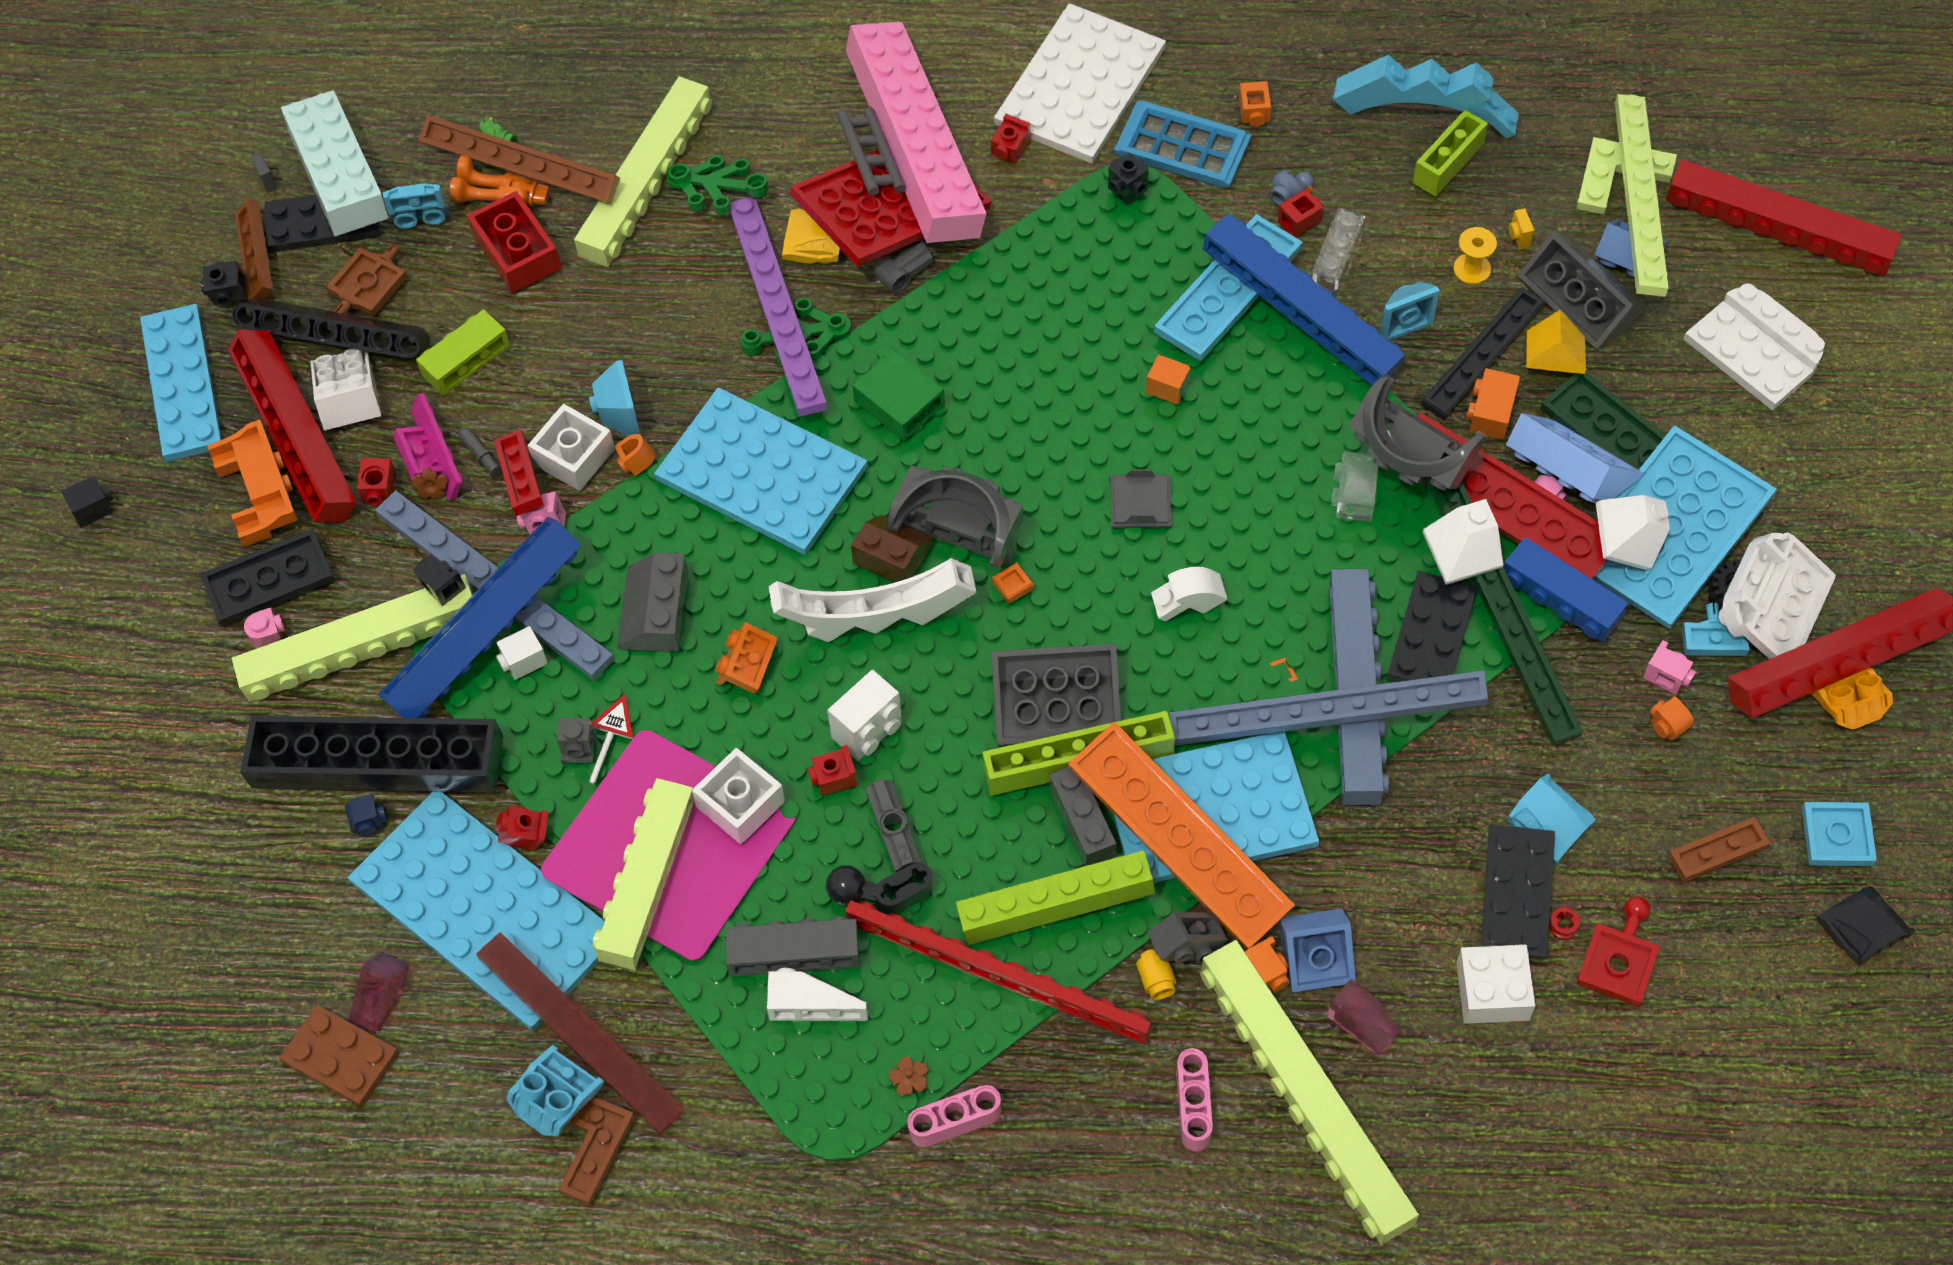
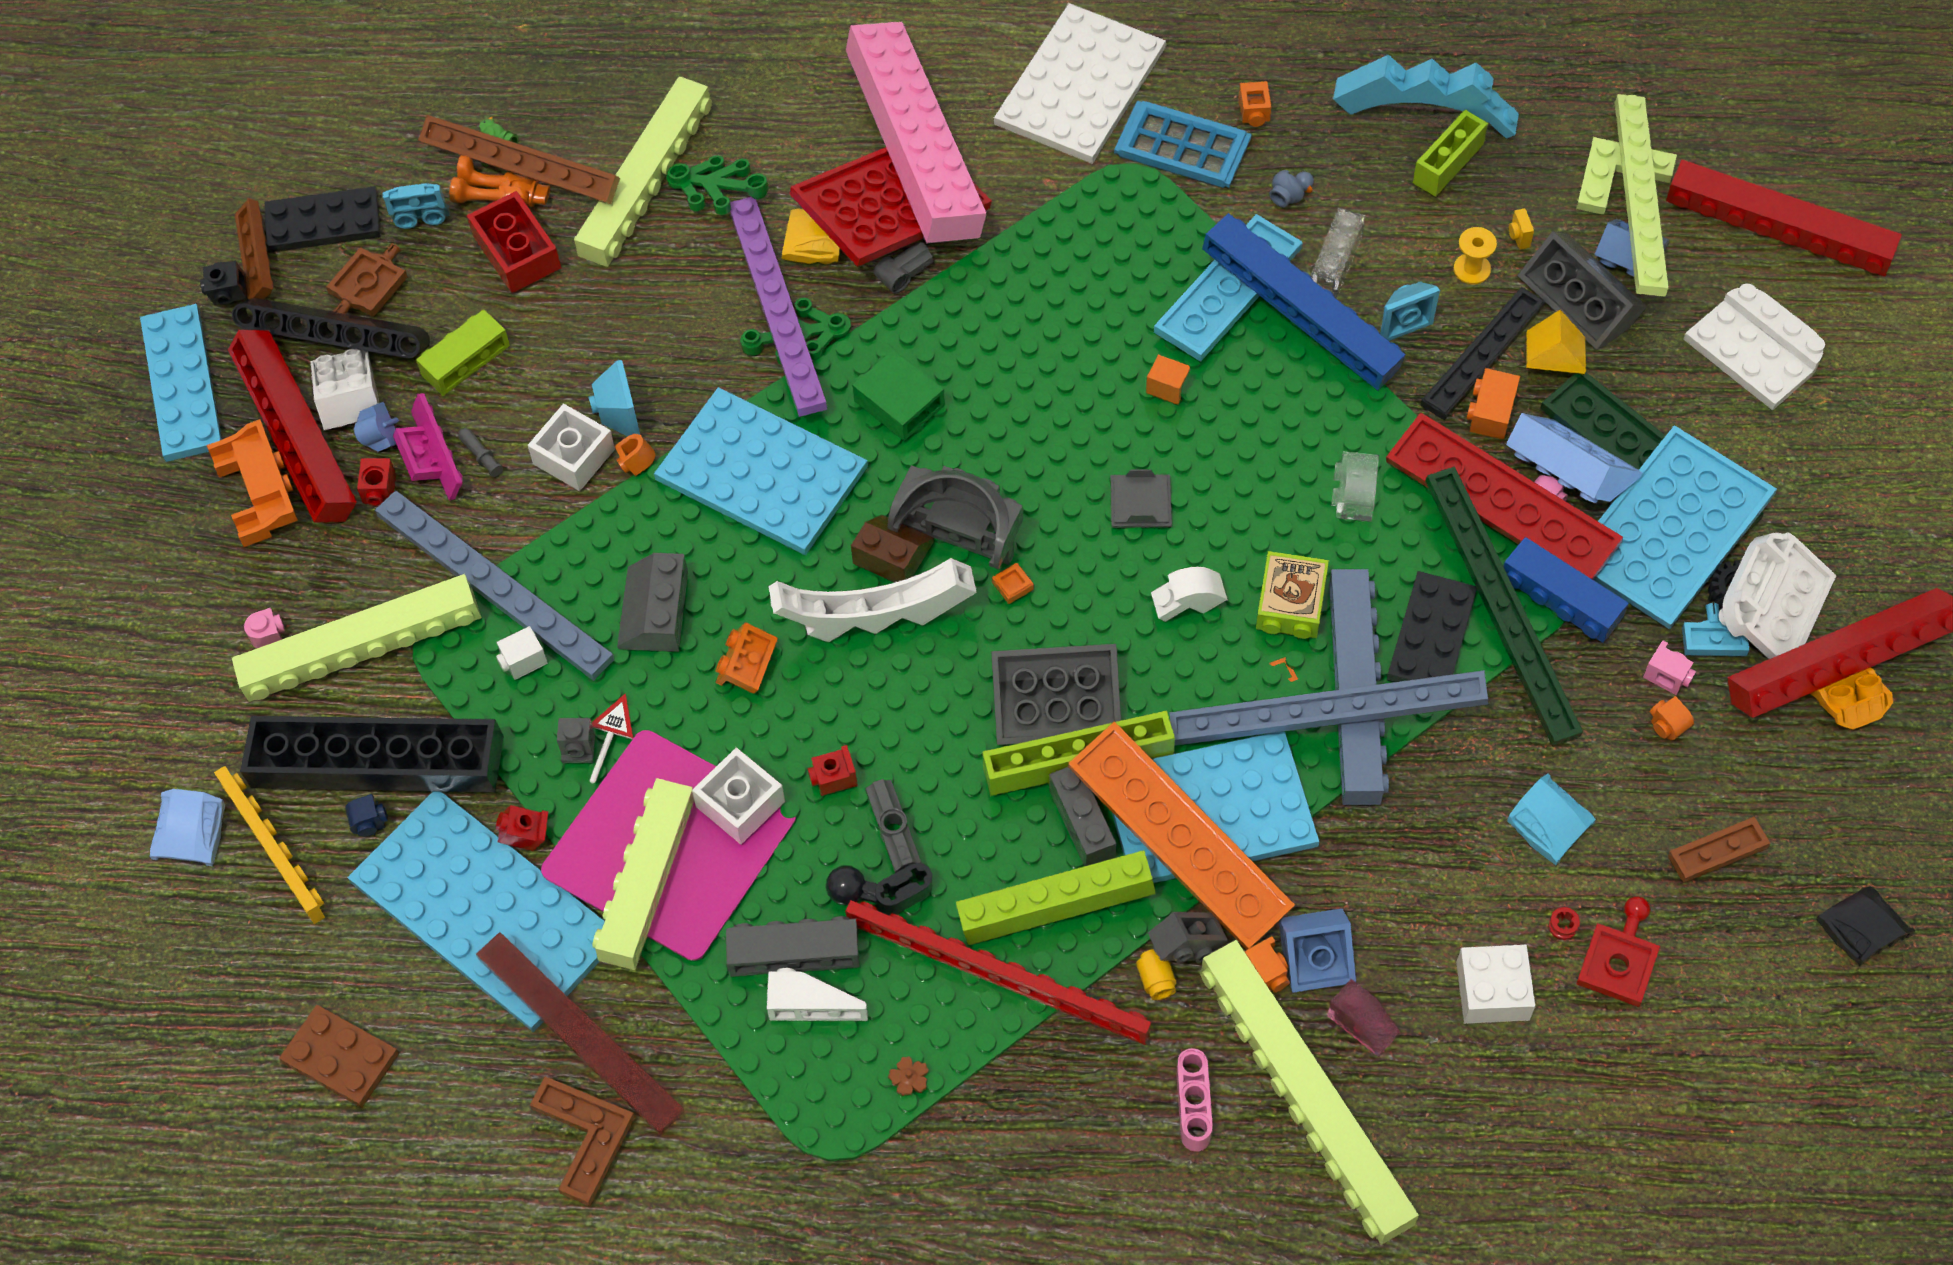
(88, 501): black brick -> none
(188, 826): none -> light blue slope
(263, 172): dark grey tile -> none
(266, 577): black plate -> none
(279, 852): none -> yellow plate
(334, 163): light aqua brick -> none
(375, 427): none -> medium blue piece
(378, 991): clear pink slope -> none
(429, 484): dark orange plant -> none
(439, 579): black brick -> none
(480, 620): blue brick -> none
(518, 472): red plate -> none
(552, 508): bright pink brick -> none
(552, 1092): medium azure slope -> none
(865, 162): dark grey bar -> none
(865, 715): white brick -> none
(965, 1103): bright pink beam -> none
(1011, 139): red brick -> none
(1128, 178): black brick -> none
(1292, 595): none -> brick
(1300, 213): red brick -> none
(1412, 444): dark grey piece -> none
(1465, 542): white slope -> none
(1518, 888): black plate -> none
(1632, 529): white slope -> none
(1838, 834): medium azure plate -> none

